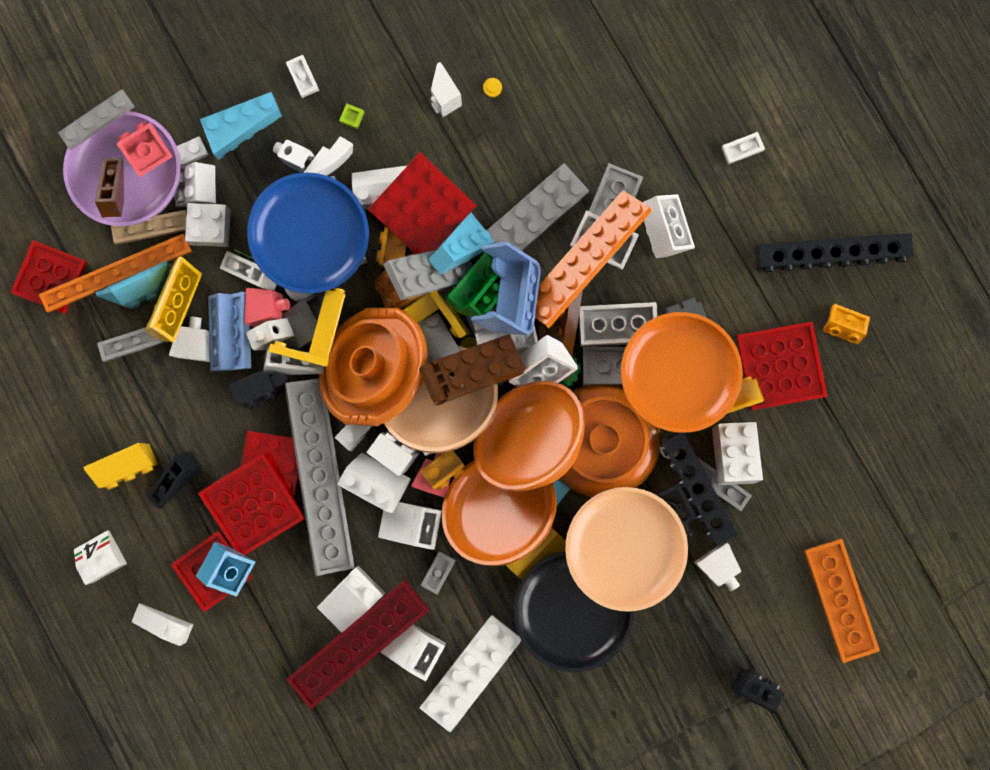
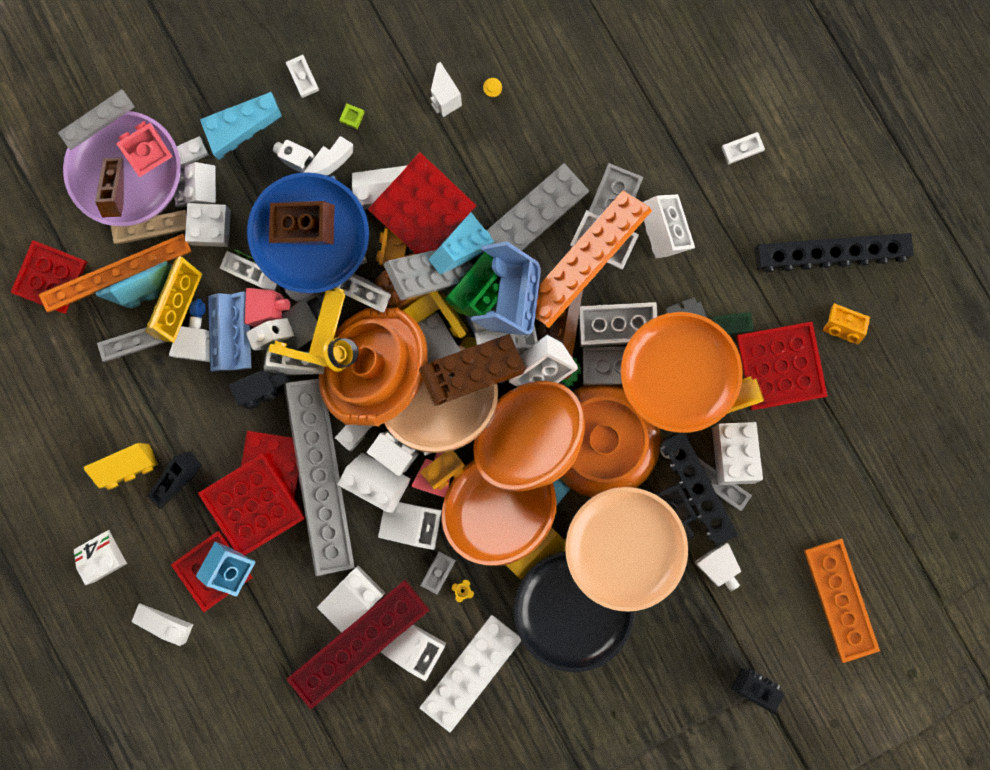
(197, 308): none -> blue plate
(302, 223): none -> reddish brown slope
(340, 353): none -> yellow piece
(365, 292): none -> white slope
(459, 595): none -> yellow plate
(735, 322): none -> clear green plate

